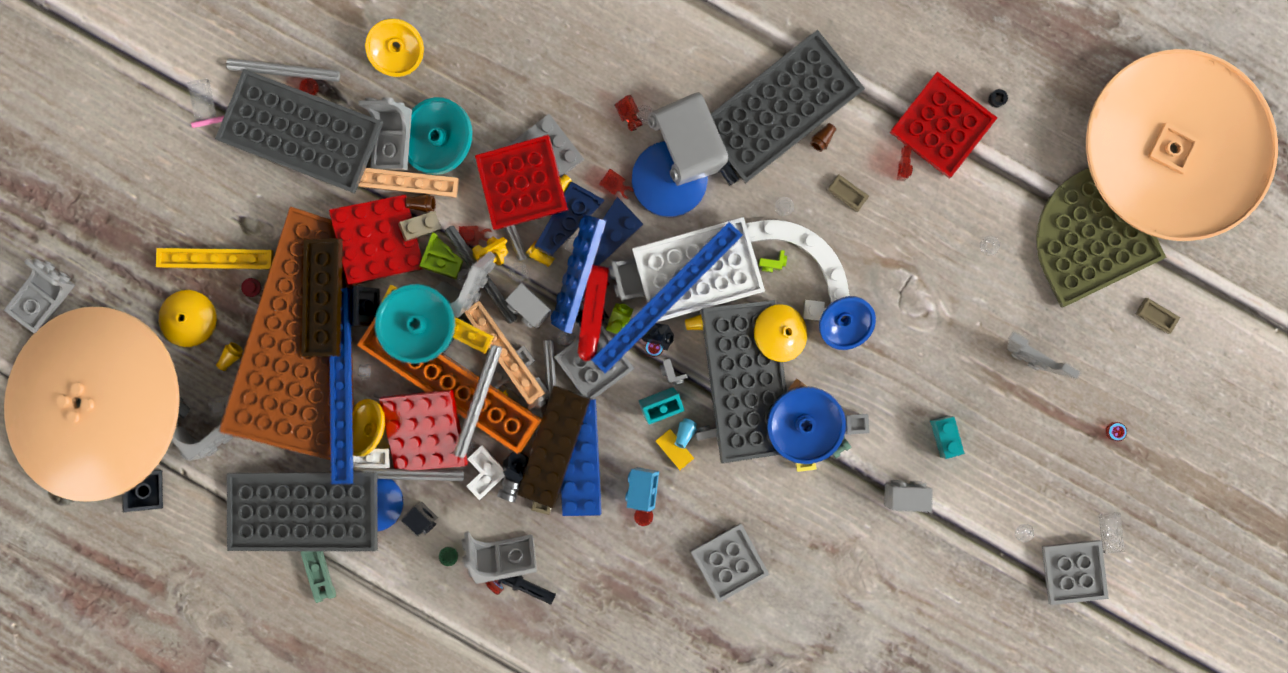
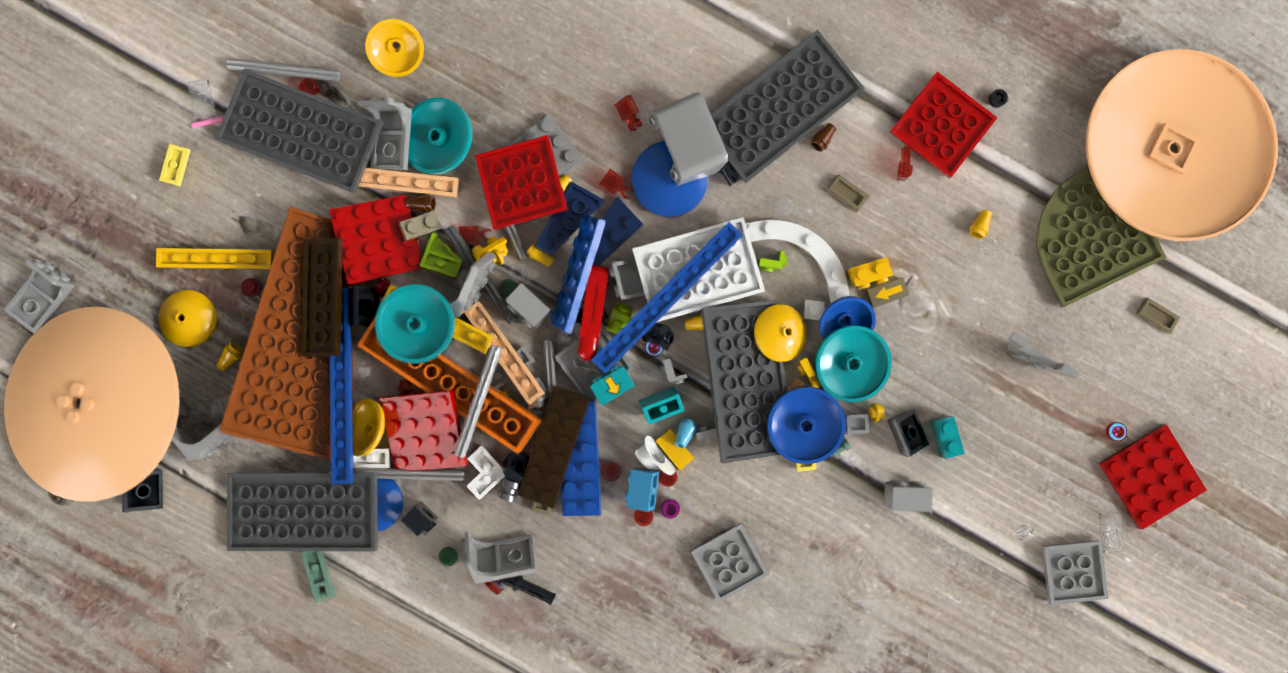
(174, 165): none -> light yellow plate
(382, 286): none -> dark red plate
(404, 386): none -> clear red plate
(507, 287): none -> clear green plate
(611, 471): none -> clear red tile
(612, 385): none -> teal brick
(654, 457): none -> white piece
(667, 480): none -> clear red plate
(670, 508): none -> magenta plate
(806, 369): none -> yellow plate
(853, 363): none -> teal dish
(873, 271): none -> yellow brick
(876, 412): none -> yellow plate
(887, 292): none -> dark tan tile
(908, 433): none -> black slope
(980, 226): none -> yellow cone
(1152, 476): none -> red plate

